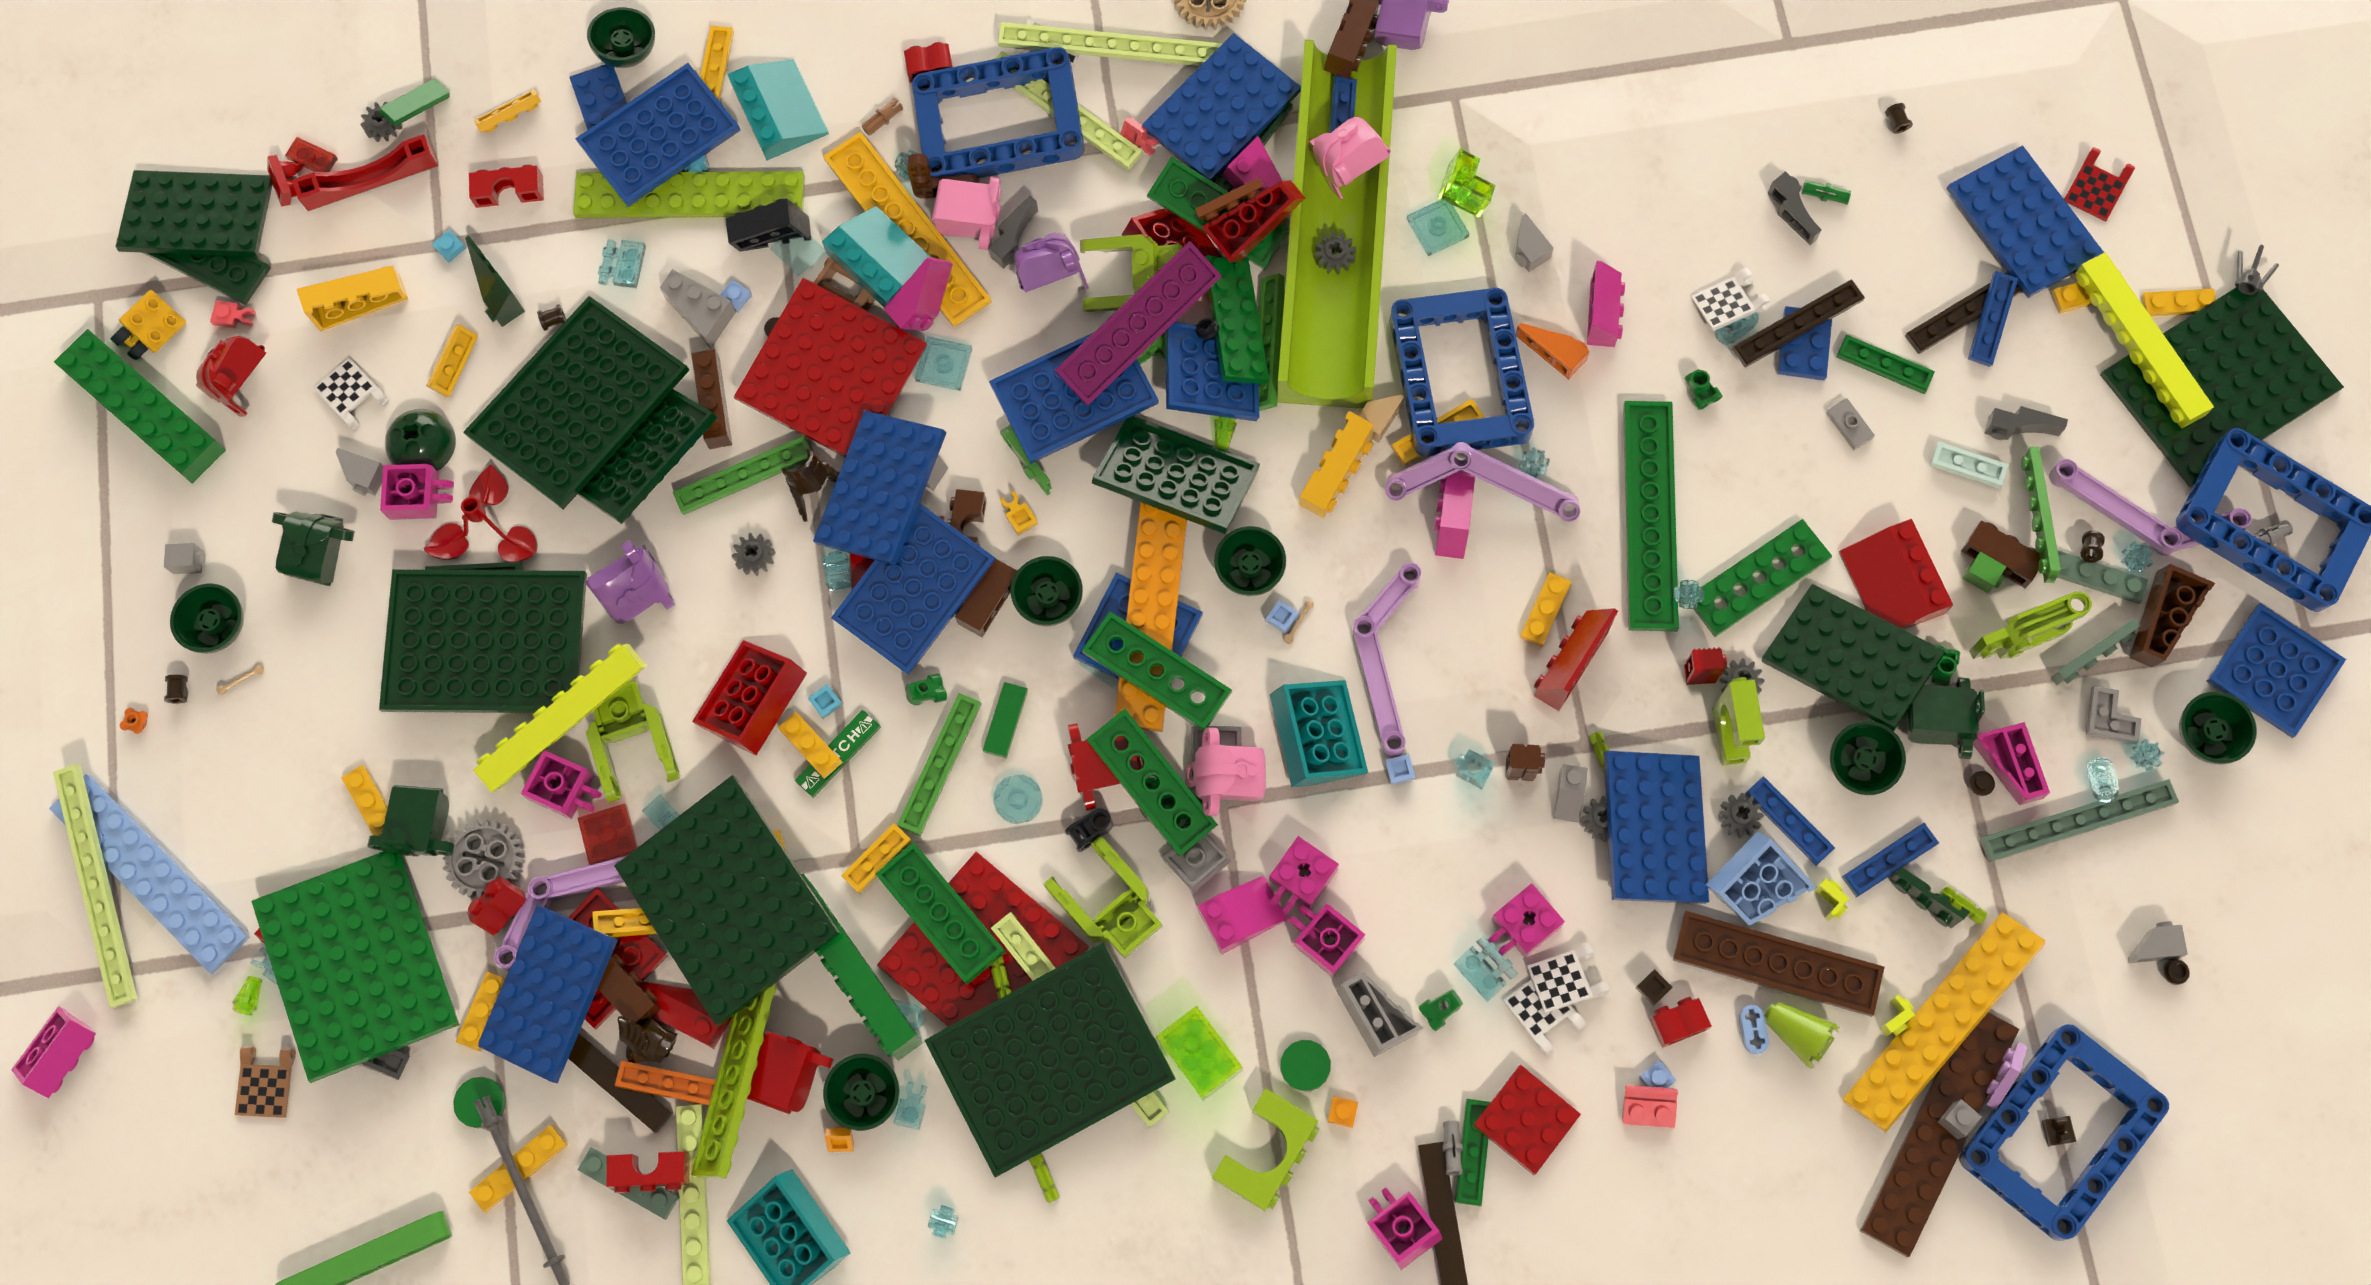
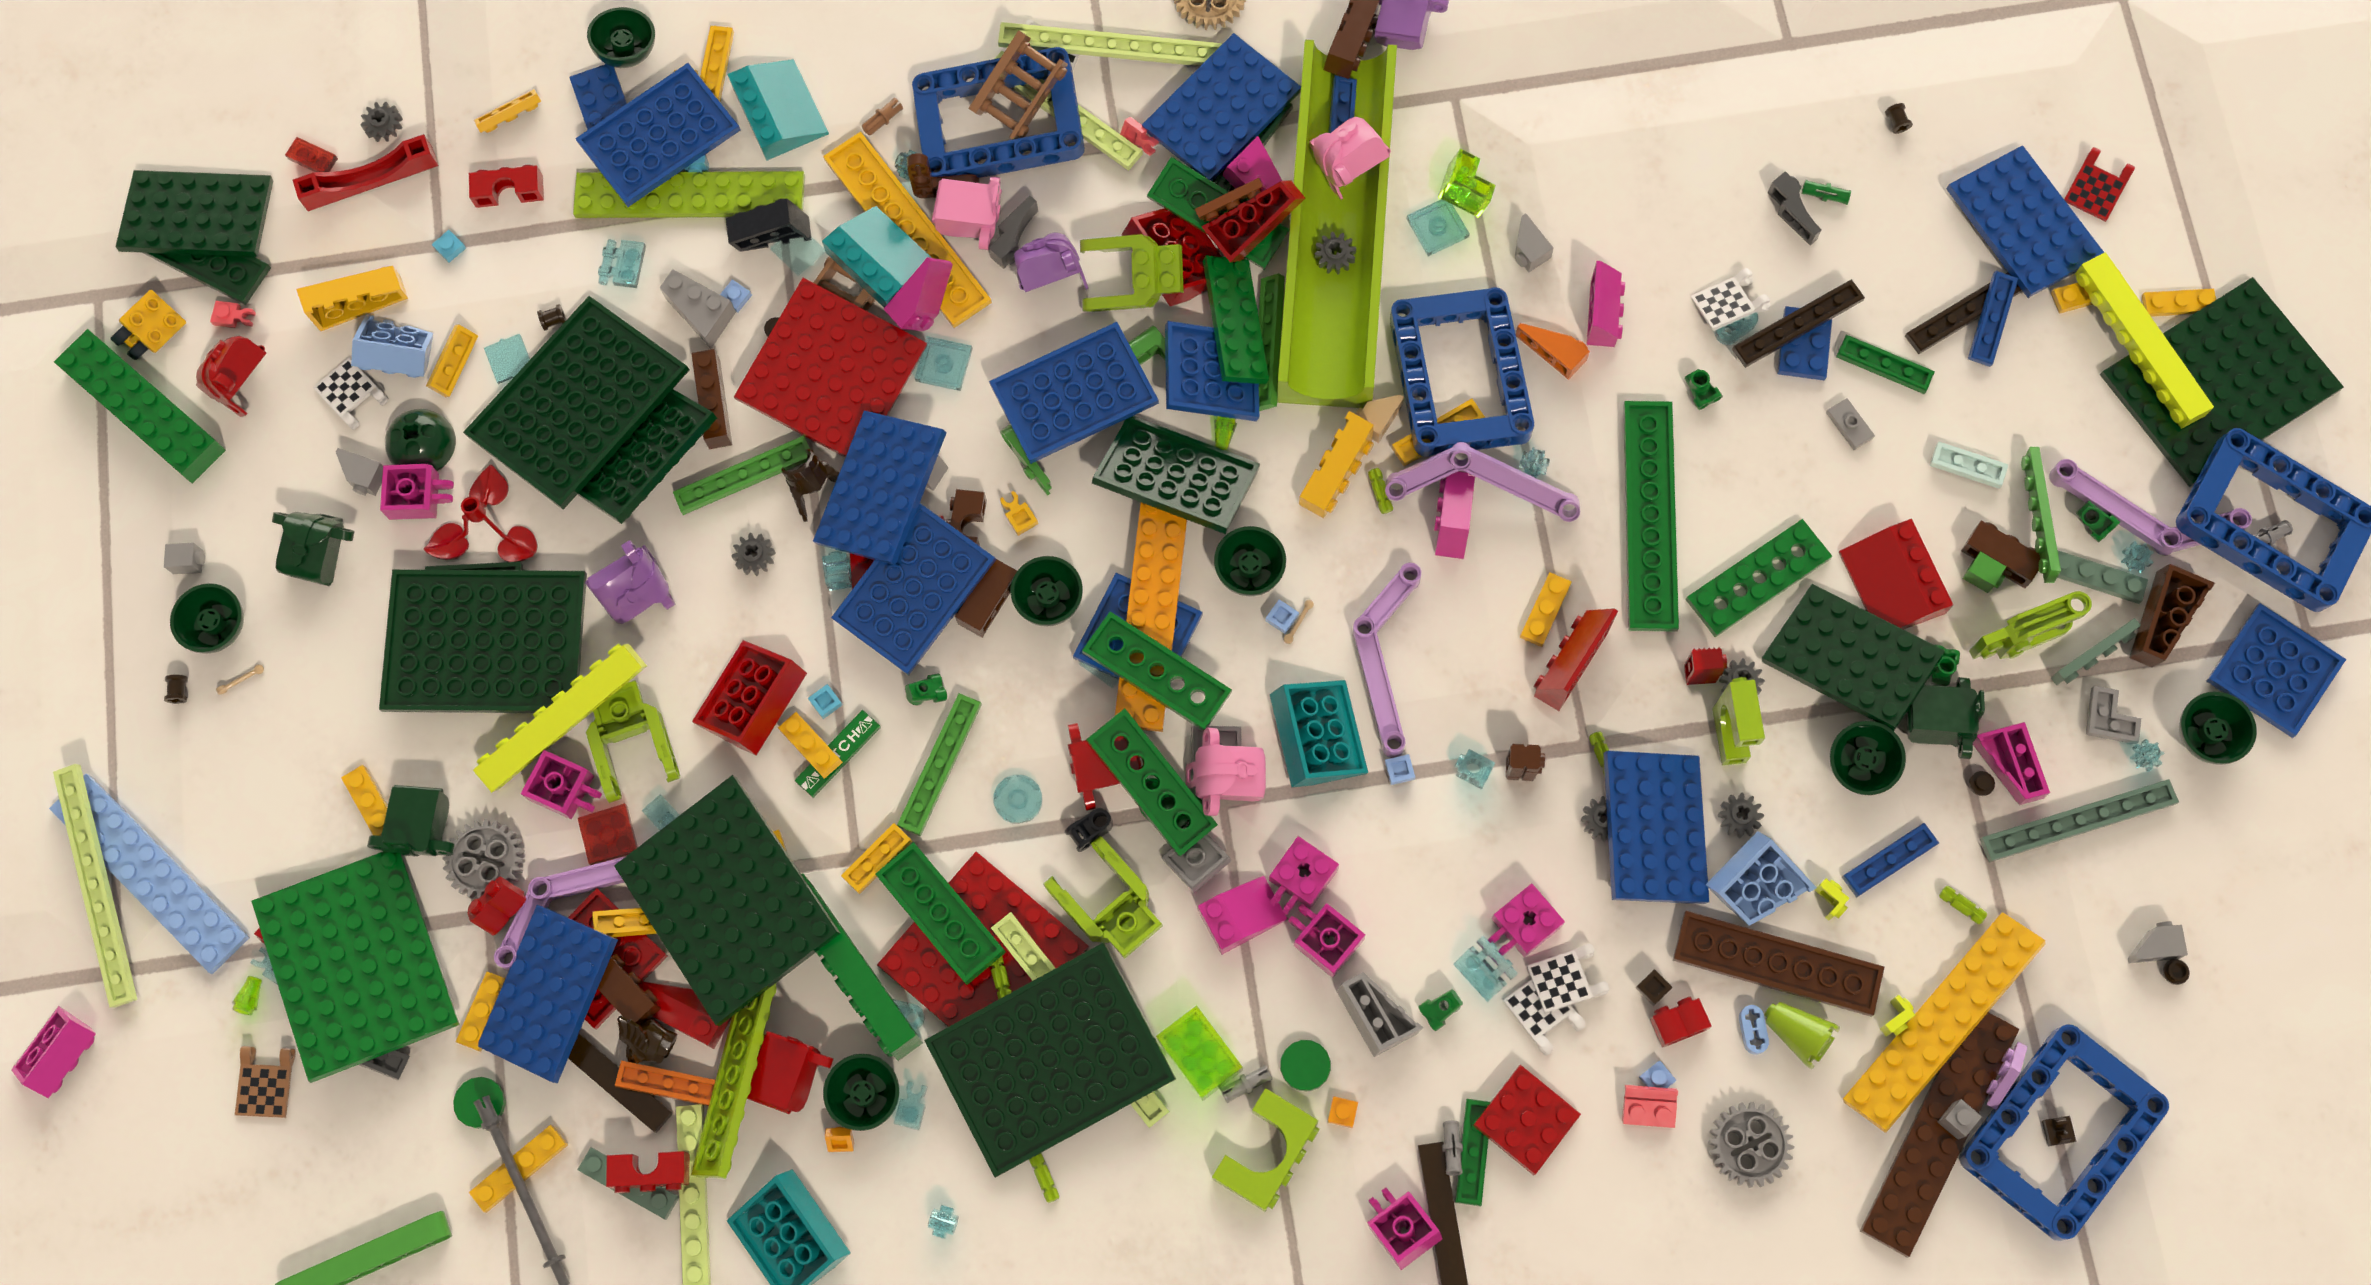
(140, 723): orange plate -> none
(279, 172): red tile -> none
(391, 348): none -> light blue wedge
(414, 102): tile -> none
(494, 291): dark green wedge -> none
(507, 357): none -> clear light blue piece
(927, 59): red brick -> none
(1005, 720): green tile -> none
(1008, 65): none -> medium nougat fence
(1137, 323): magenta plate -> none
(1207, 328): black plate -> none
(1246, 1084): none -> light grey pin
(1379, 486): none -> lime axle
(1570, 793): light grey slope -> none
(1688, 594): clear light blue gear -> none
(1739, 1123): none -> light grey gear
(1790, 821): blue tile -> none
(1935, 903): dark green wing -> none
(2003, 424): dark grey slope -> none
(2087, 541): dark brown bush -> none
(2101, 524): none -> green plate
(2102, 781): clear light blue plate -> none
(2250, 281): dark grey plant -> none

